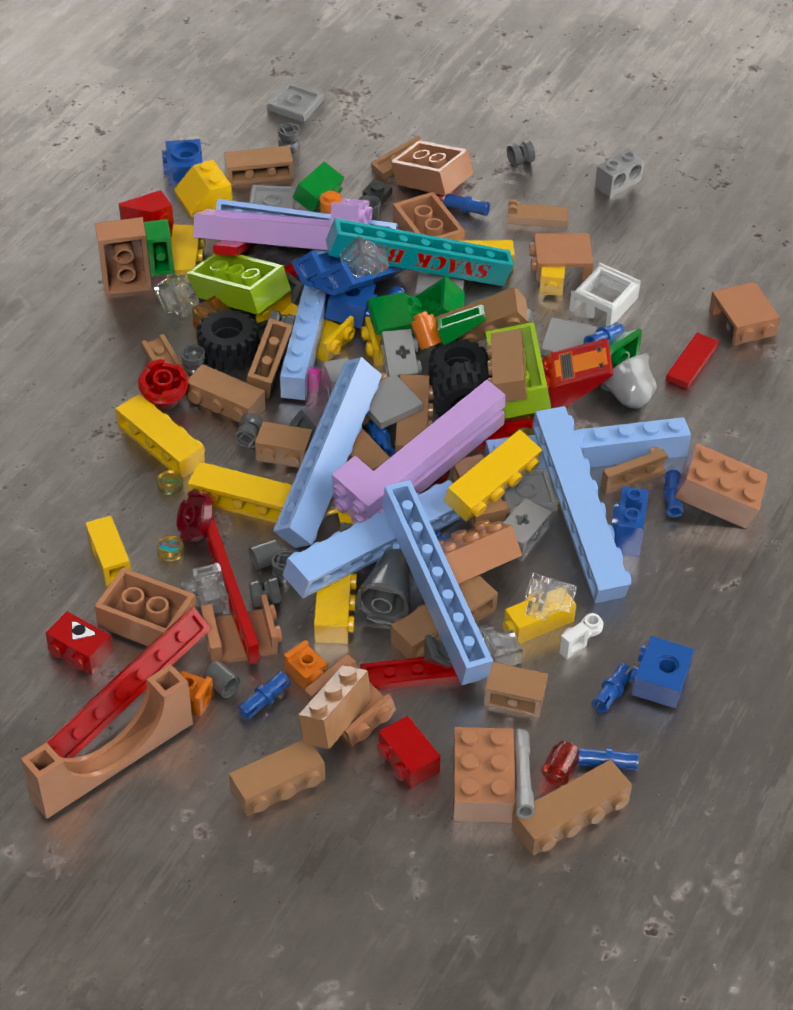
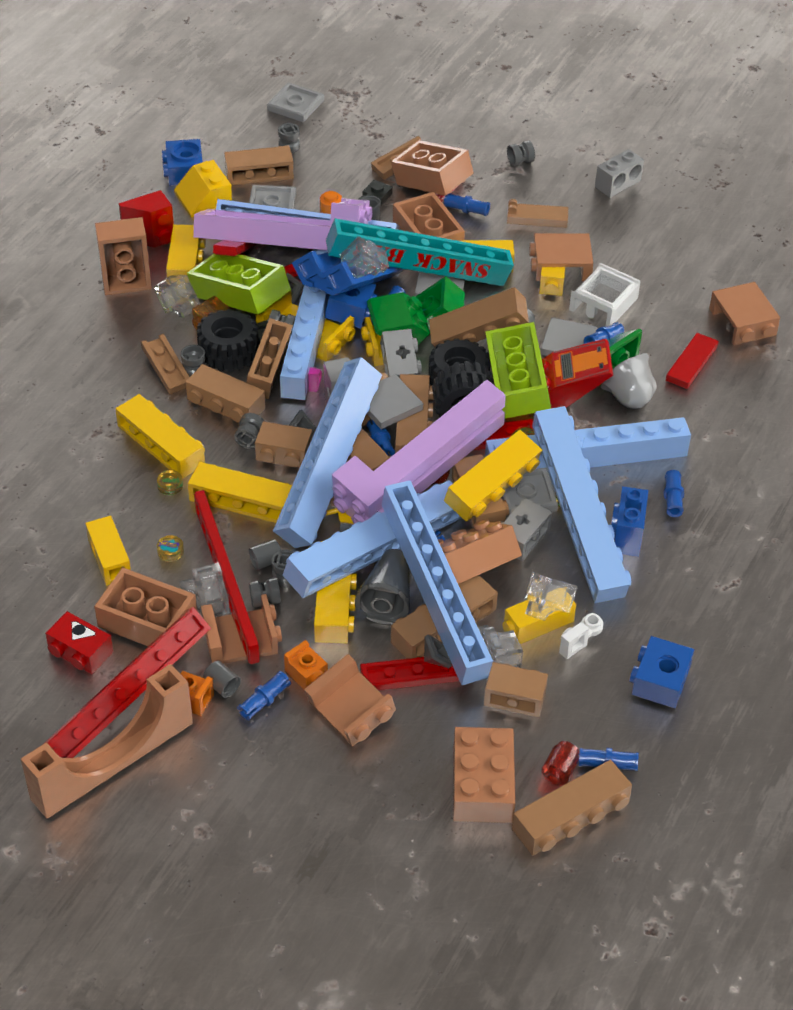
(159, 247): green brick -> none
(163, 384): red cone -> none
(194, 516): dark red tile -> none
(276, 777): medium nougat brick -> none
(319, 181): green brick -> none
(335, 707): medium nougat brick -> none
(408, 752): red brick -> none
(425, 330): orange brick -> none
(459, 323): green slope -> none
(508, 364): medium nougat brick -> none
(524, 794): light grey piece -> none
(612, 688): blue pin -> none
(634, 471): medium nougat hinge -> none
(721, 486): nougat brick -> none

